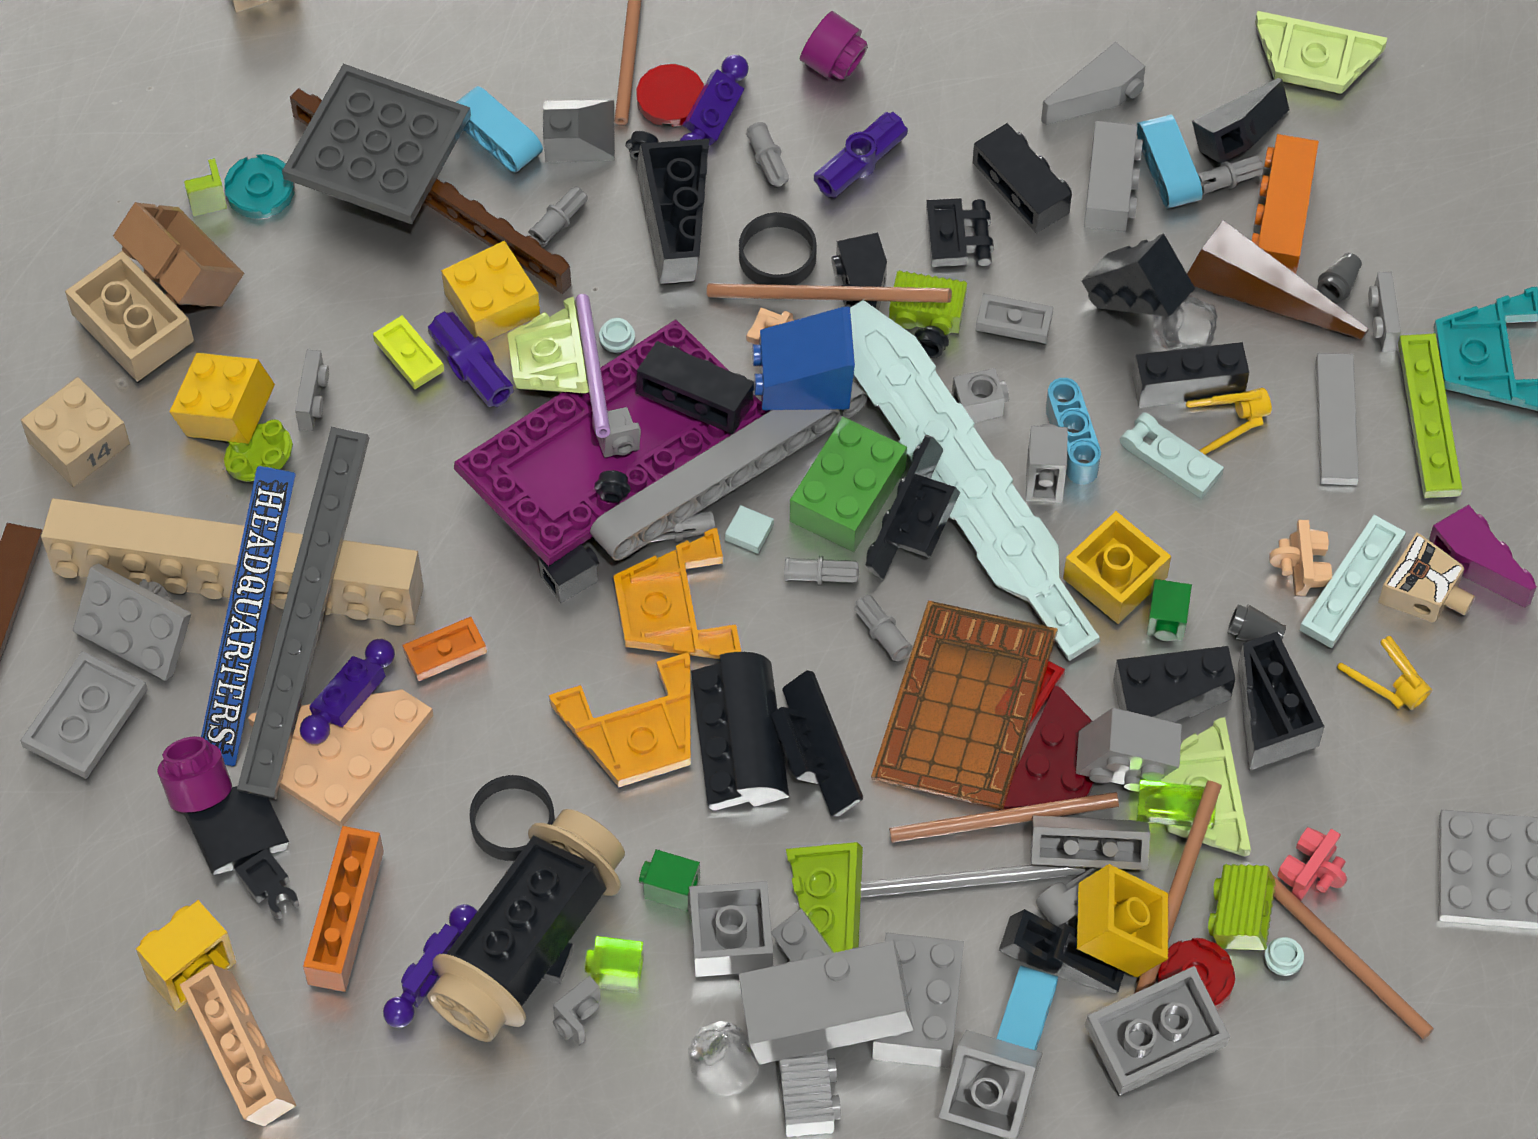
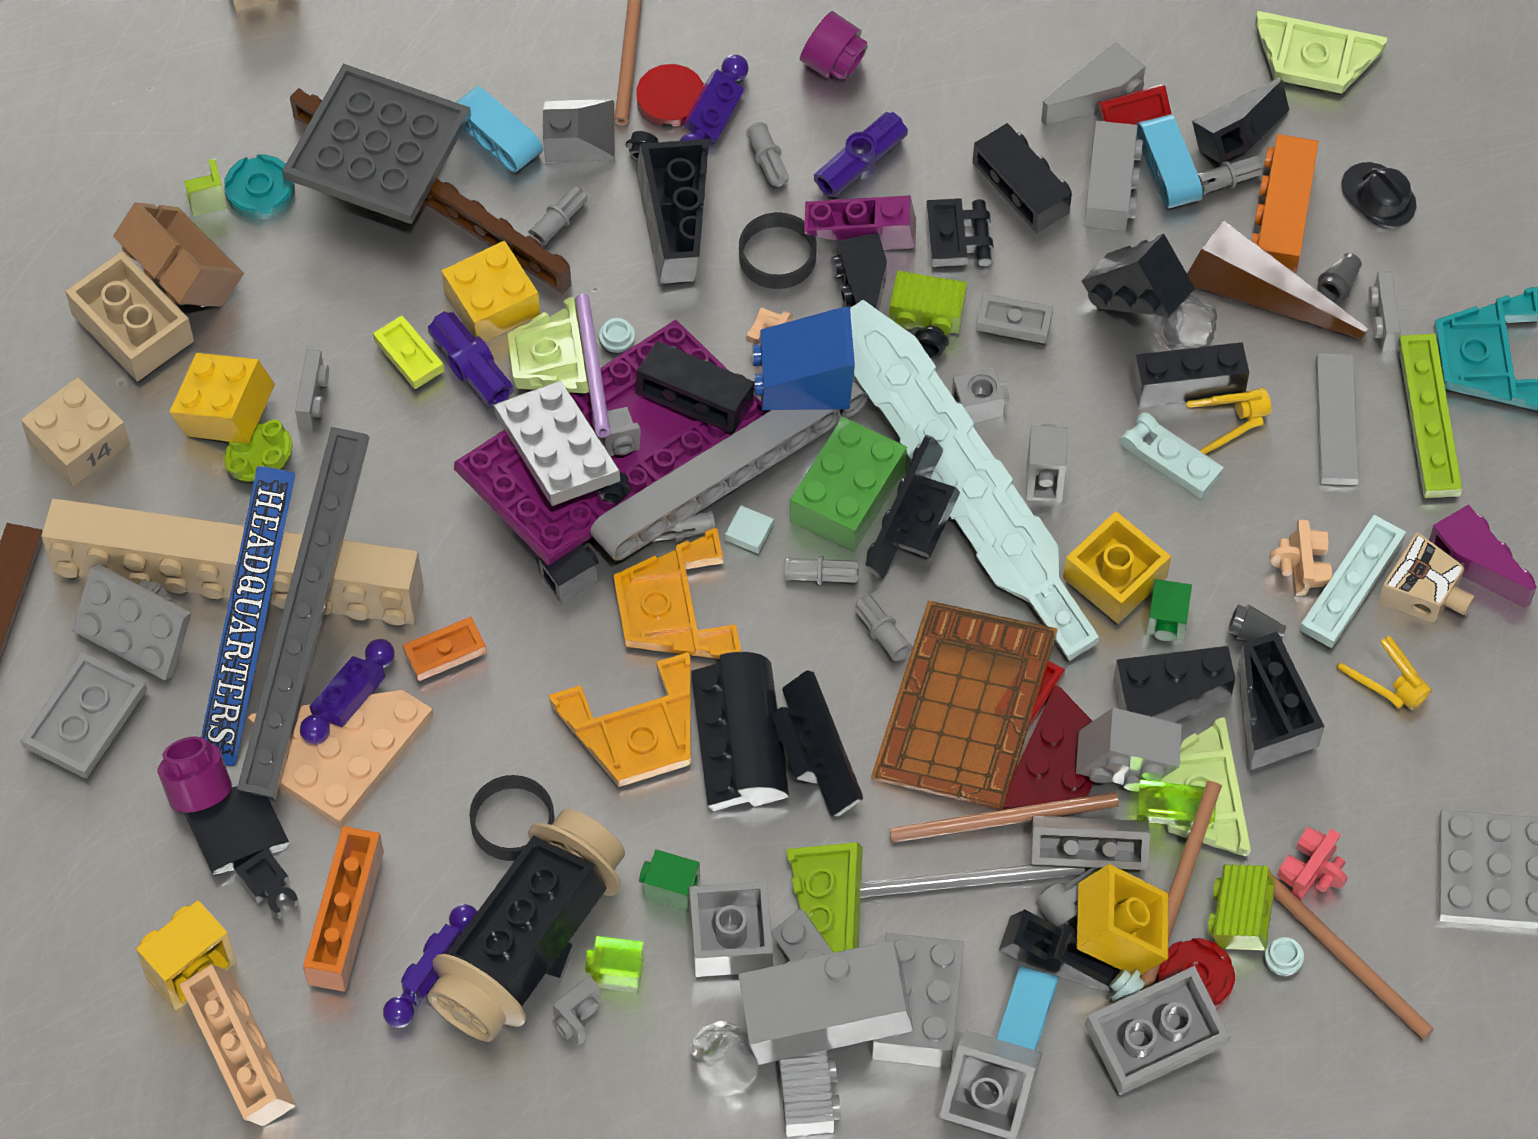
(556, 443): none -> plate
(813, 292): nougat piece -> none
(849, 218): none -> magenta slope
(1074, 416): medium azure beam -> none
(1126, 984): none -> light aqua plate
(1136, 106): none -> red tile
(1380, 193): none -> black piece

